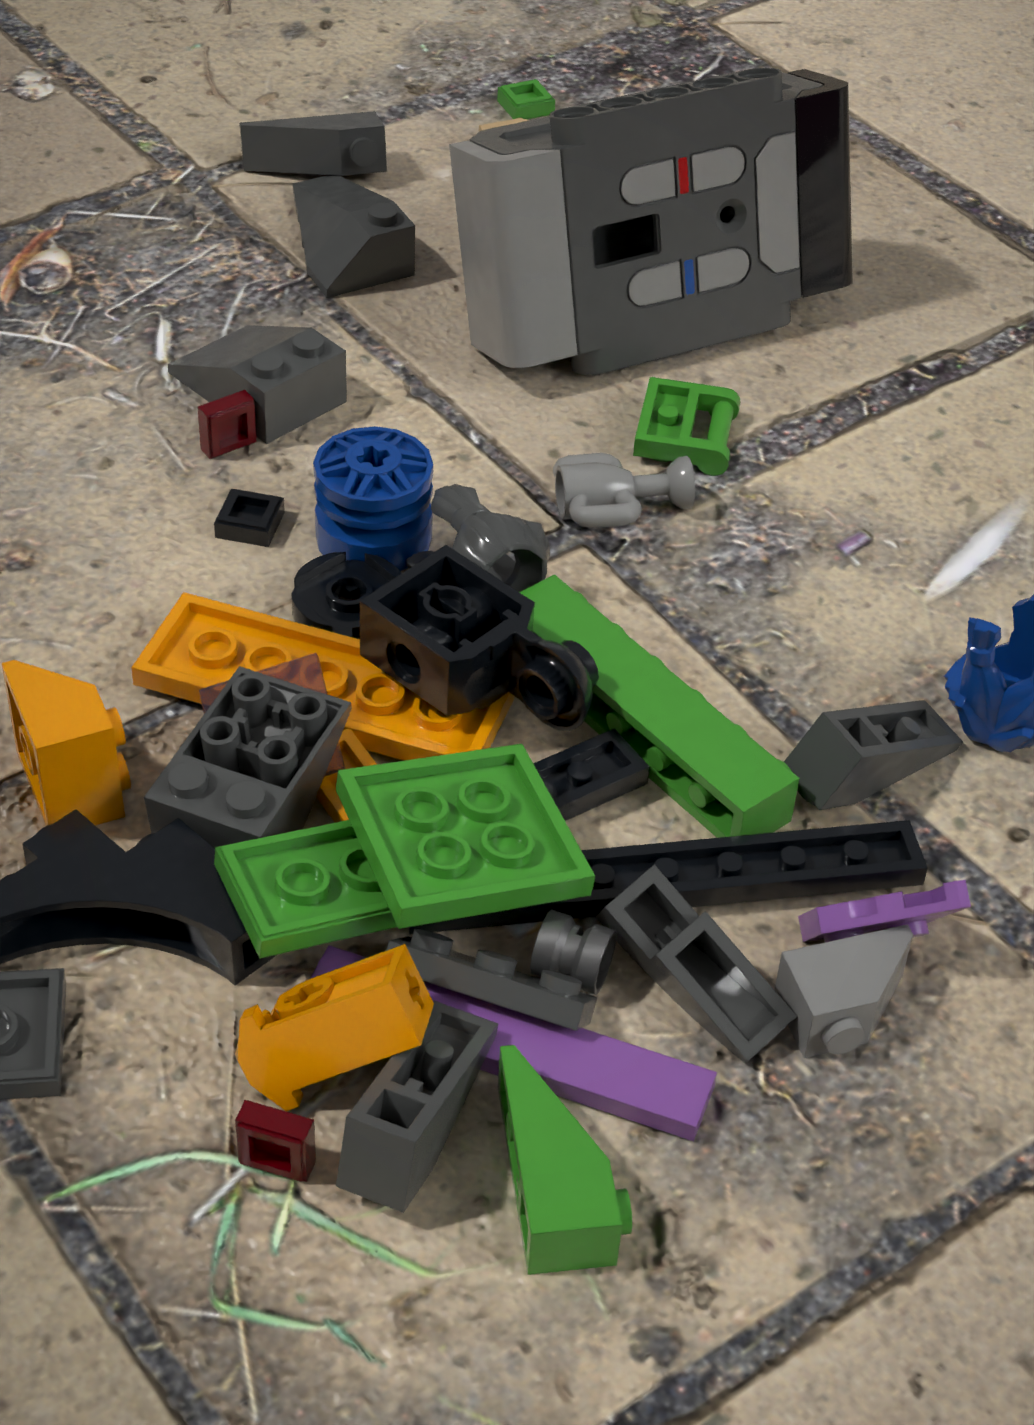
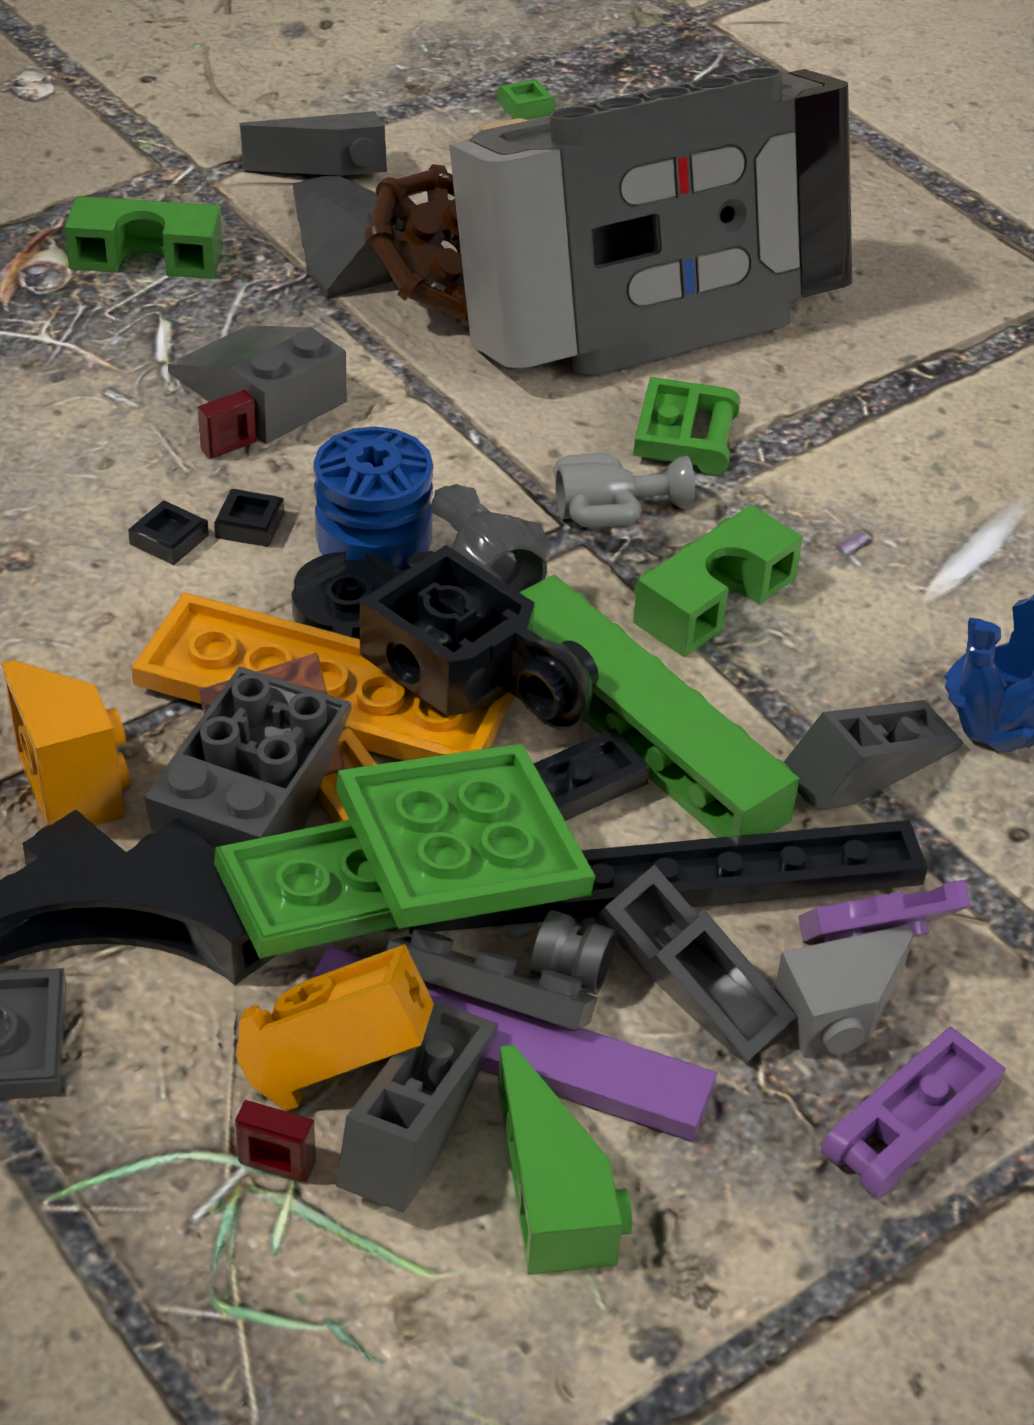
(111, 229): none -> bright green arch
(168, 532): none -> black tile
(420, 242): none -> reddish brown plate
(688, 593): none -> bright green arch
(913, 1110): none -> medium lavender plate

